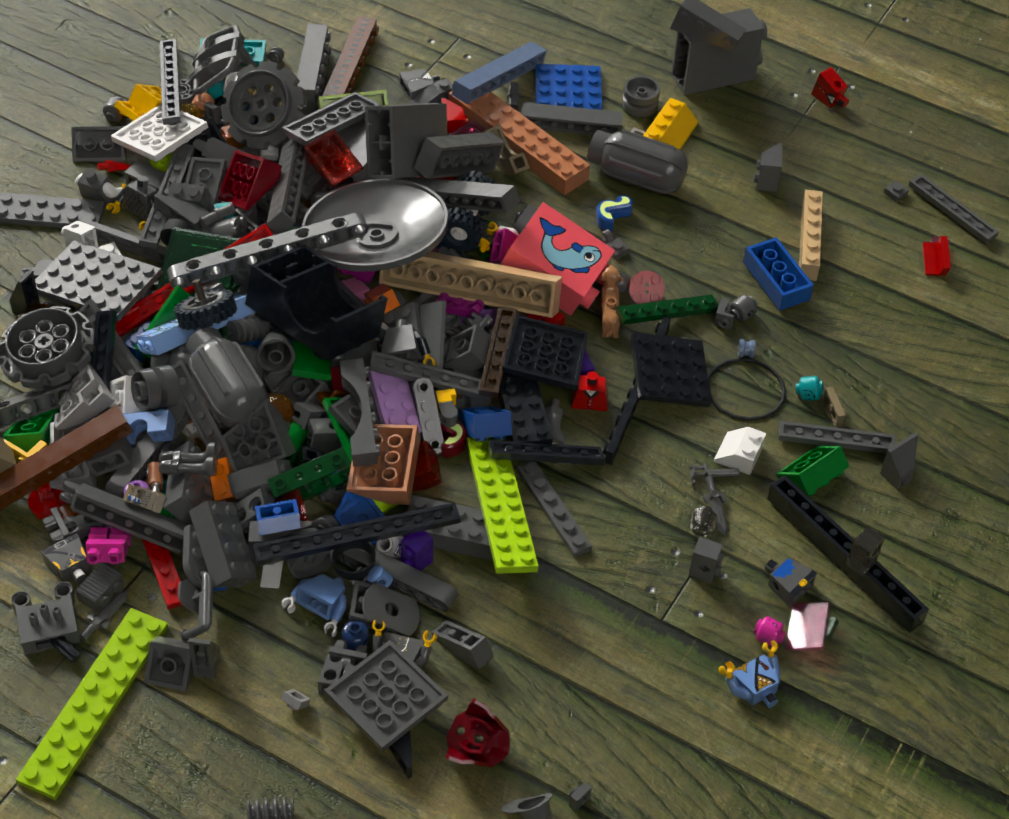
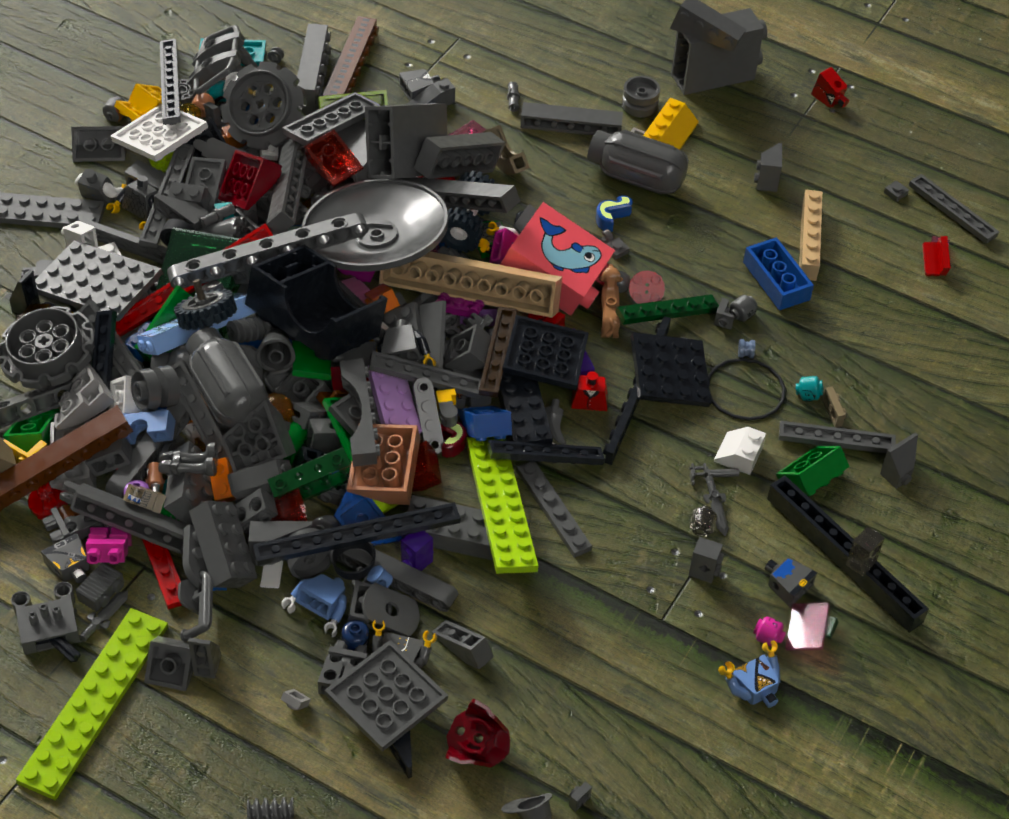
(112, 166): red bar -> none
(277, 517): blue brick -> none
(390, 546): light grey head -> none
(455, 116): red slope -> none
(498, 72): sand blue brick -> none
(543, 153): nougat brick -> none
(568, 85): blue plate -> none

